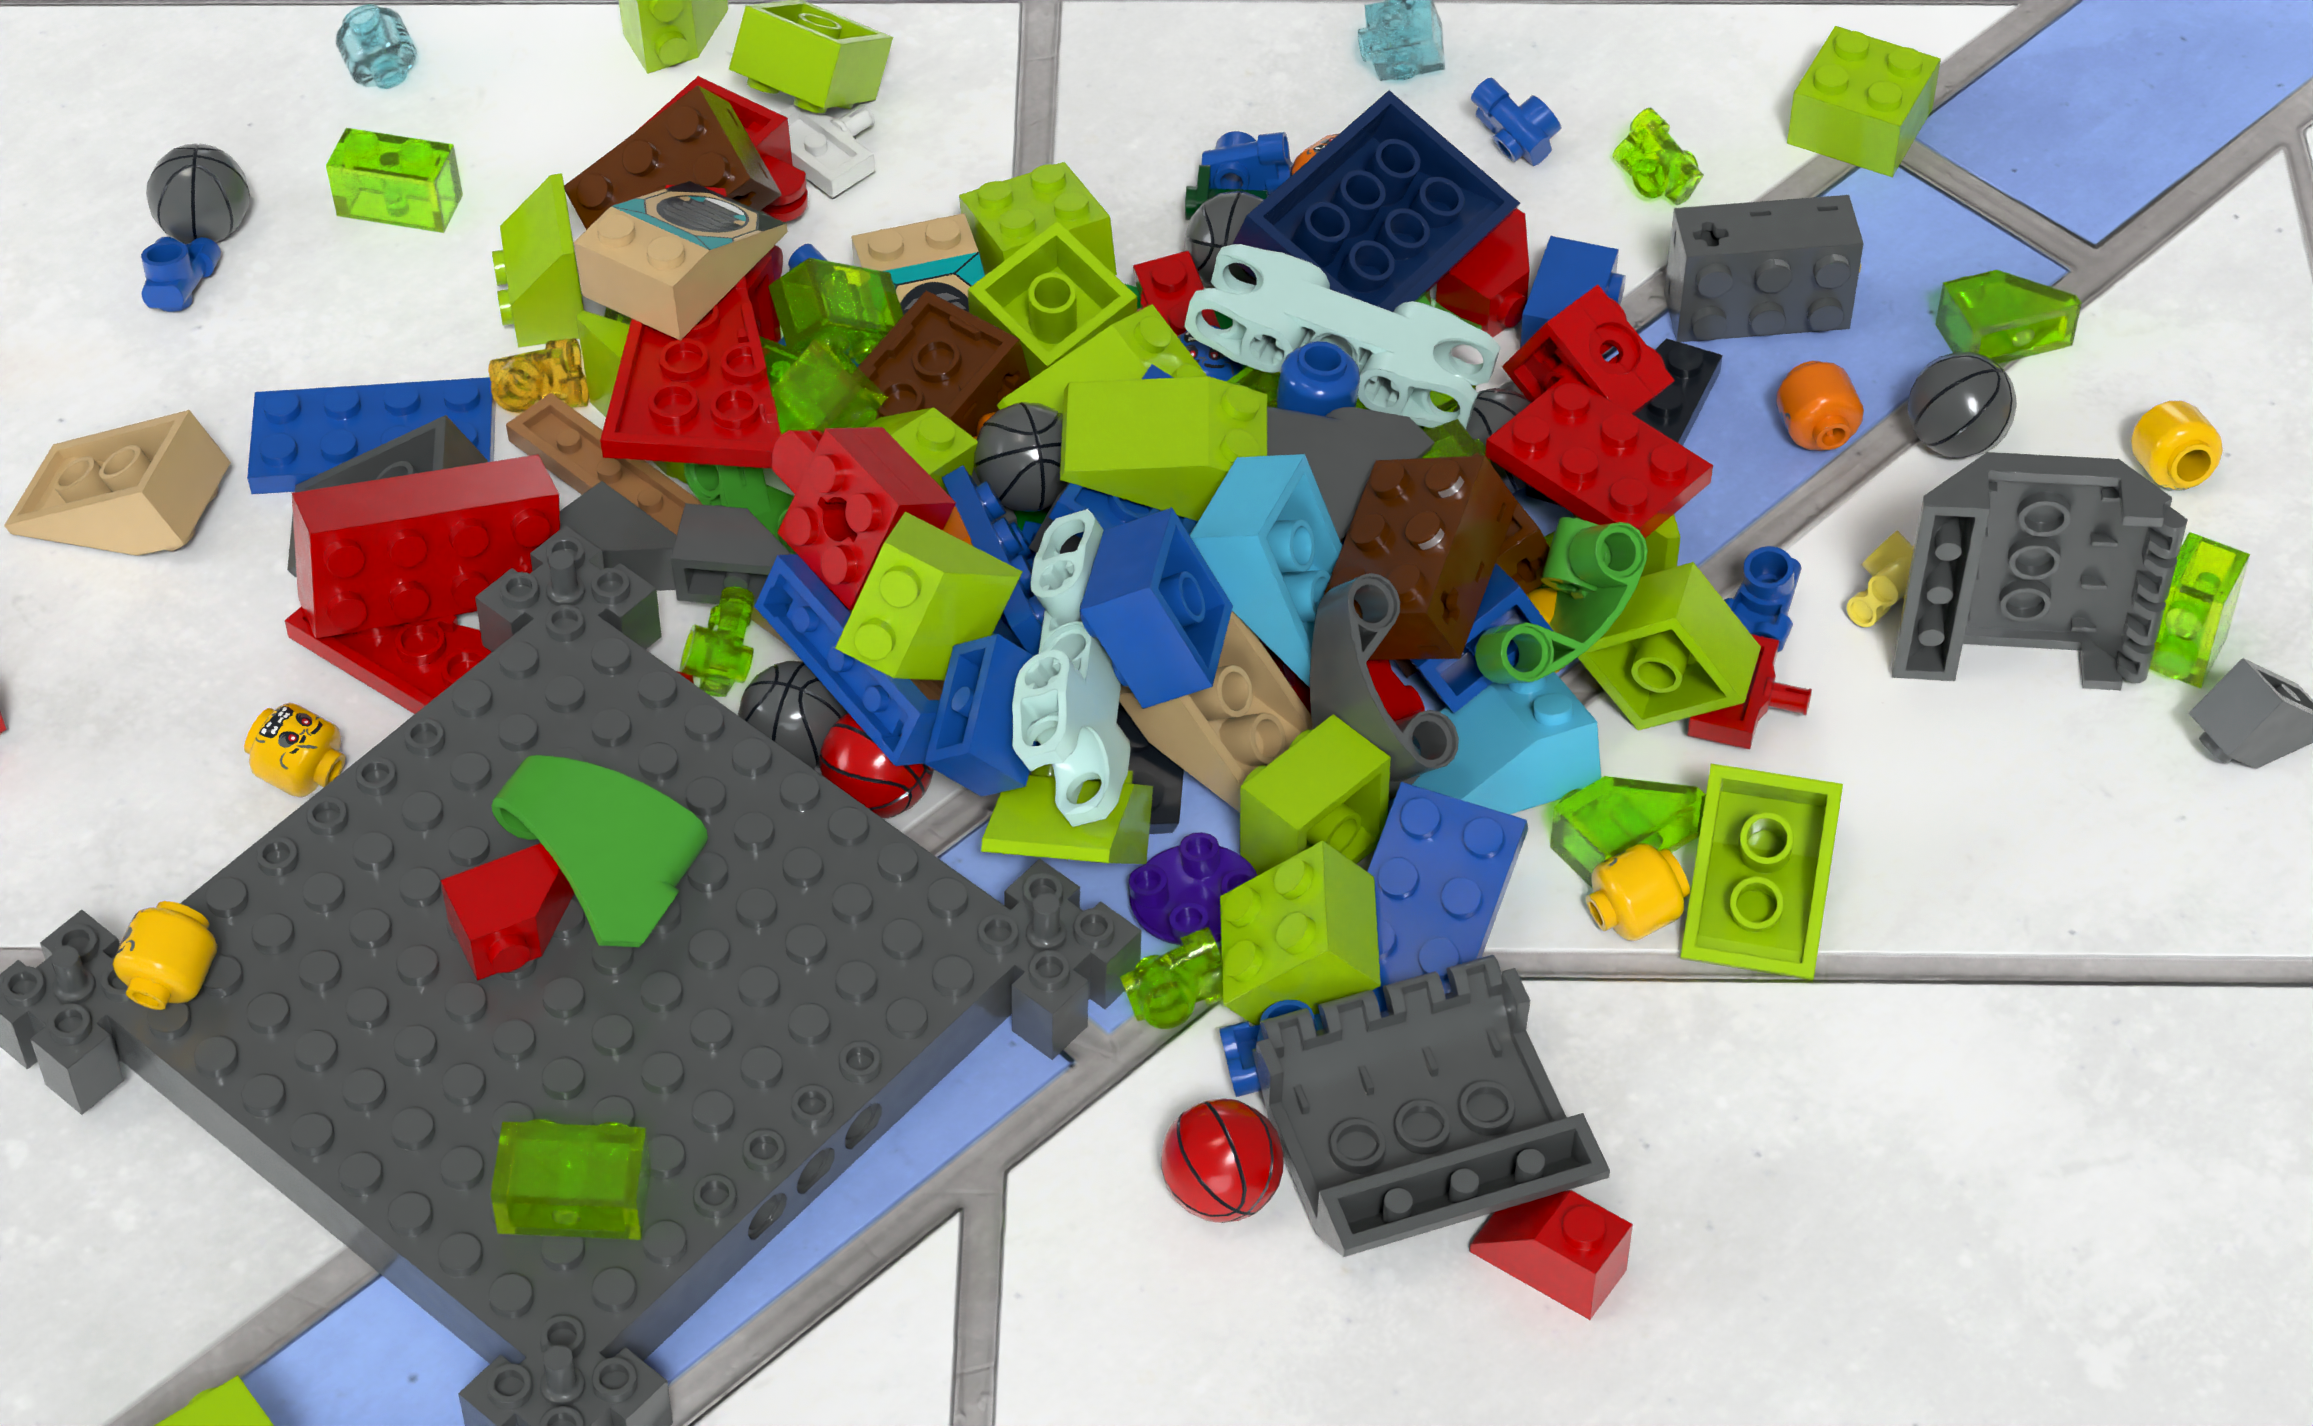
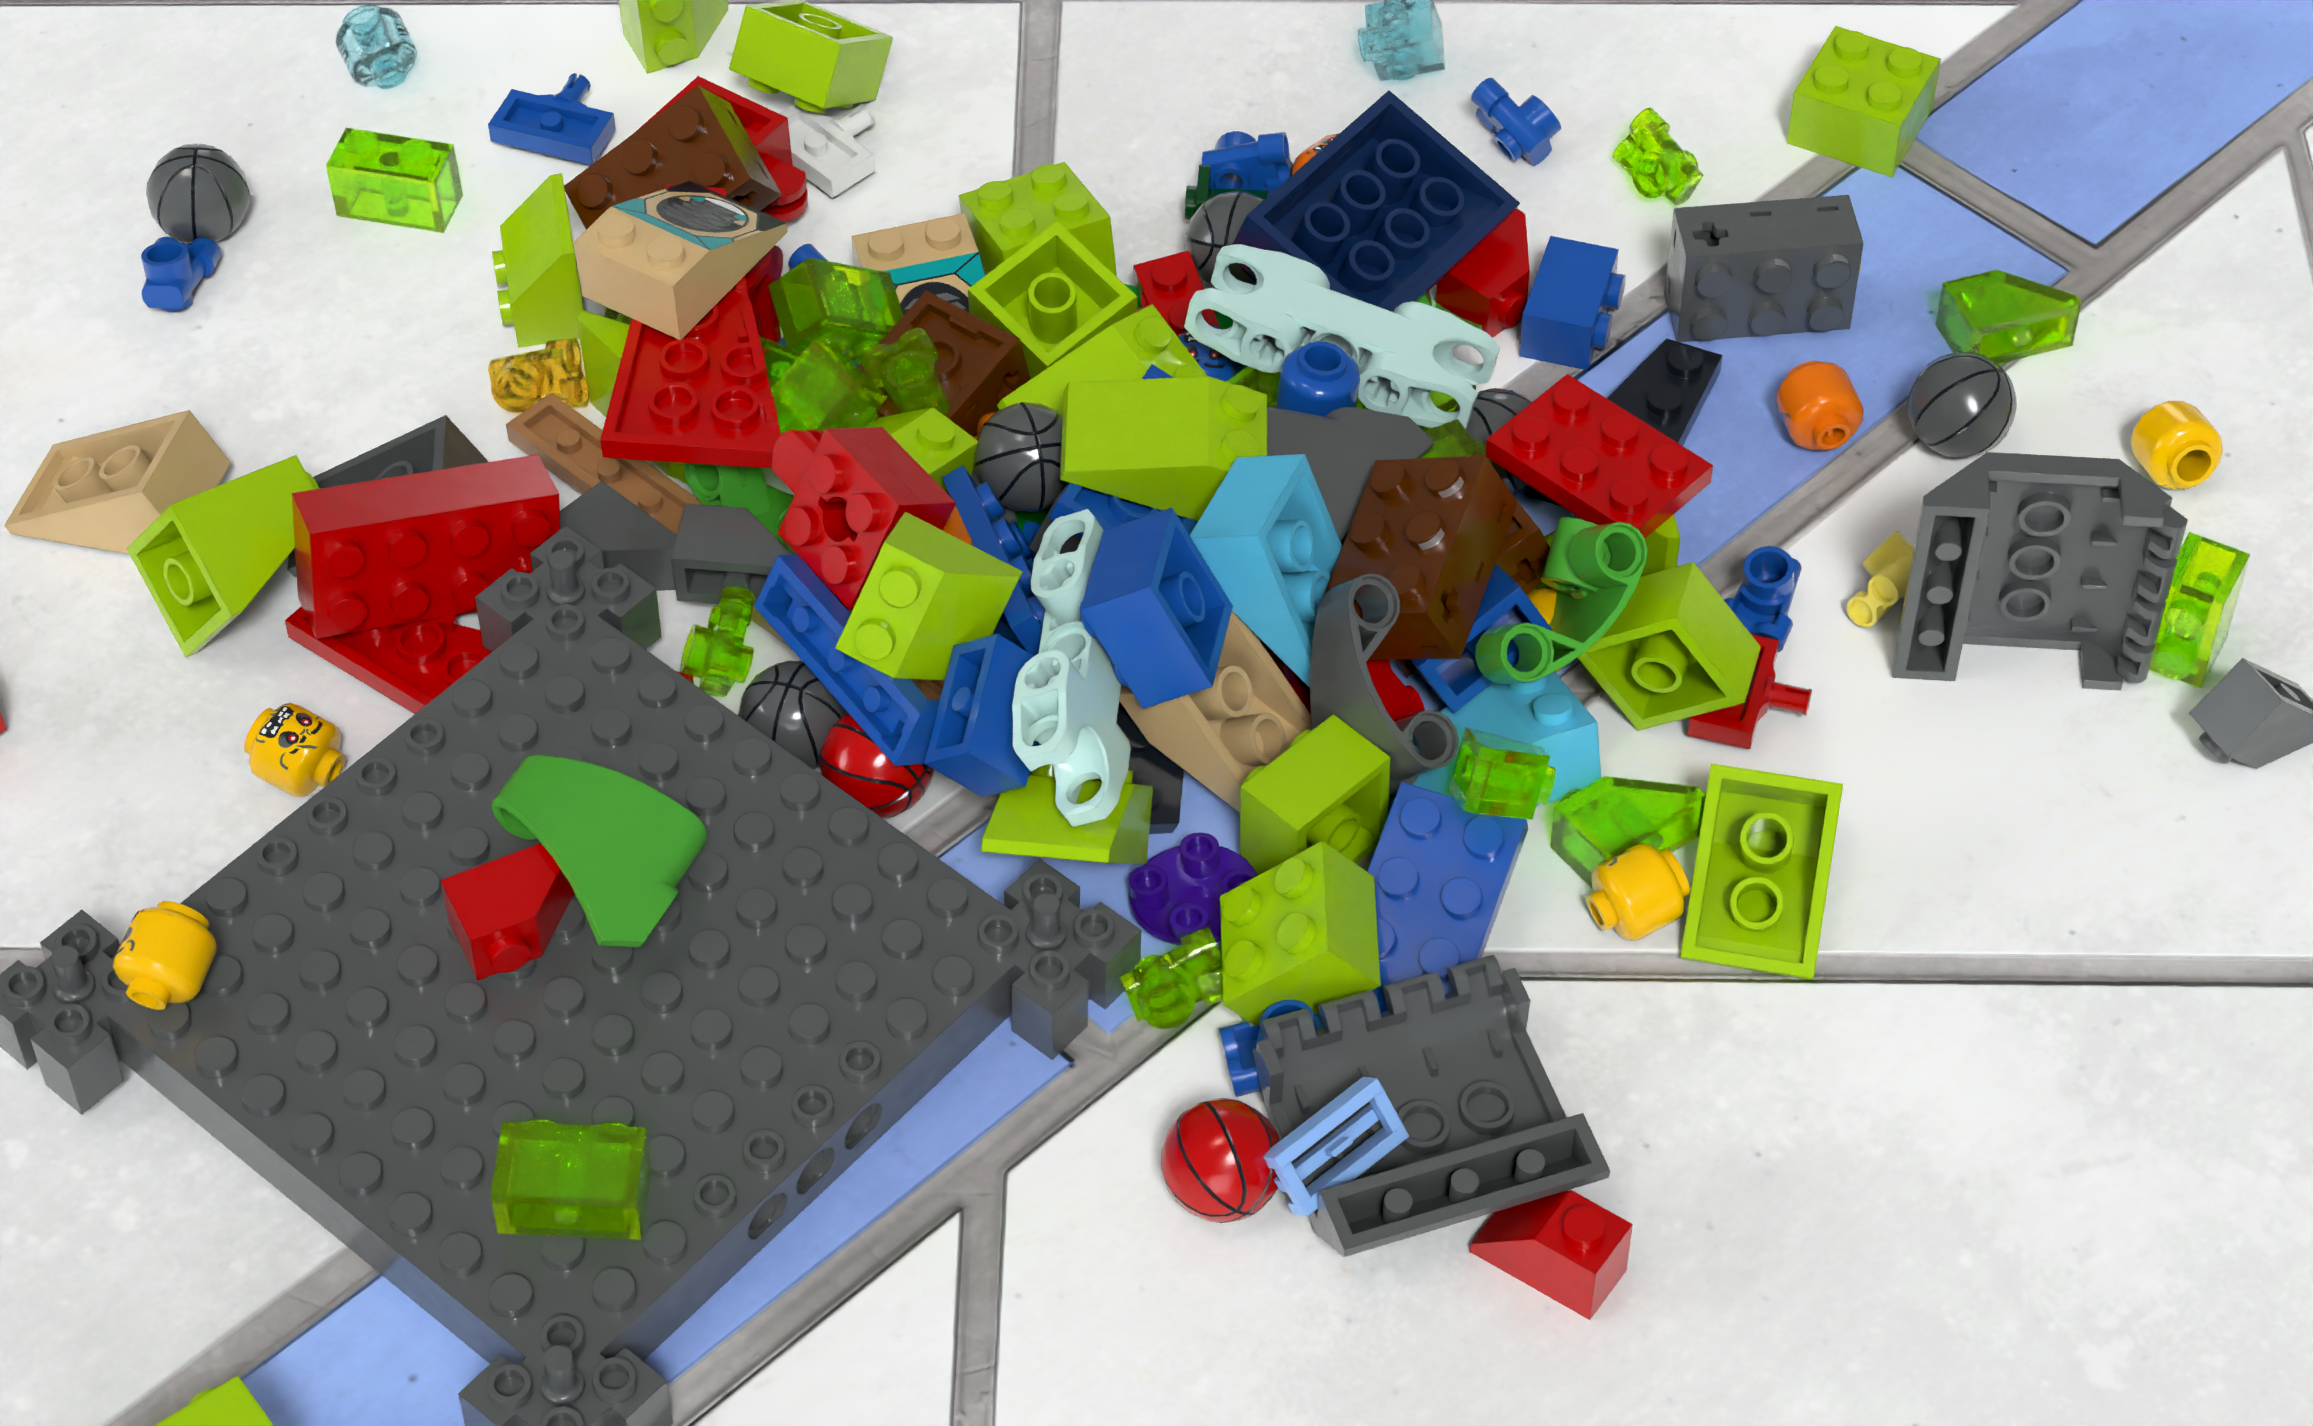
(219, 549): none -> lime slope
(320, 428): blue plate -> none
(554, 123): none -> blue plate
(907, 372): none -> clear neon green plate
(1290, 1177): none -> light blue tile
(1500, 775): none -> clear neon green slope
(1575, 346): red brick -> none

